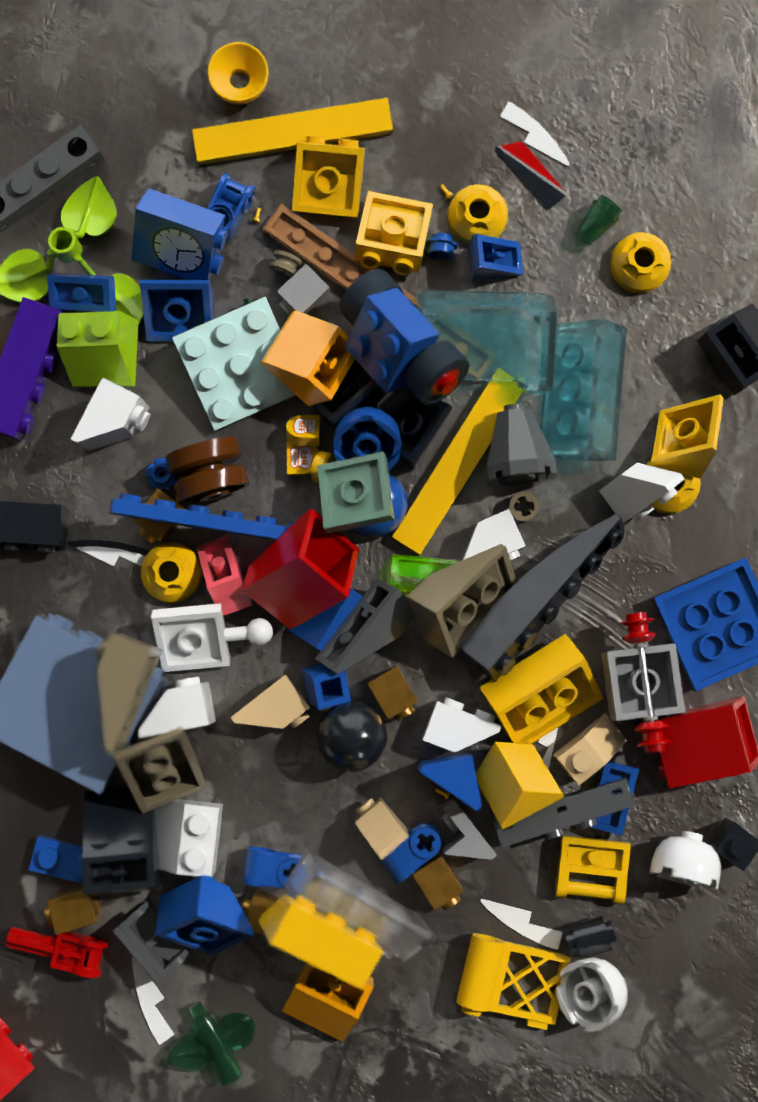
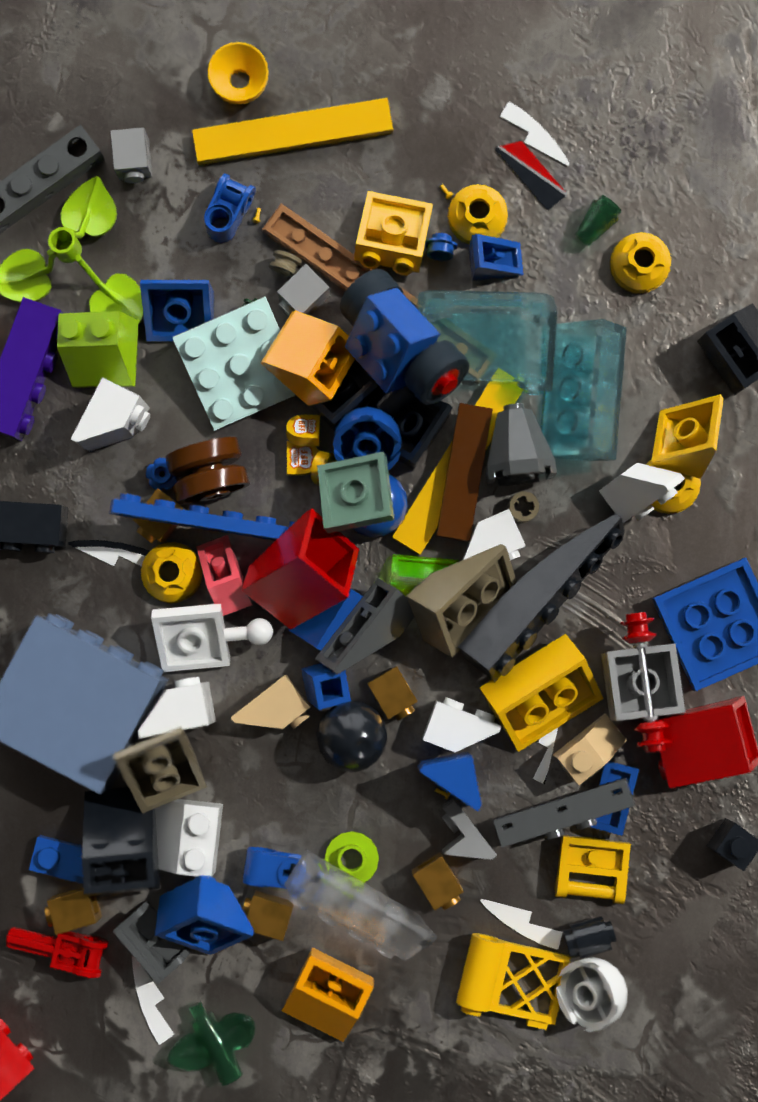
(81, 292): blue plate -> none
(123, 680): dark tan slope -> none
(131, 154): none -> light grey brick
(178, 236): blue brick -> none
(321, 939): yellow slope -> none
(328, 177): yellow plate -> none
(358, 842): none -> lime piece
(380, 826): tan slope -> none
(409, 854): blue piece -> none
(464, 472): none -> reddish brown tile
(516, 782): yellow slope -> none
(687, 861): white cylinder -> none

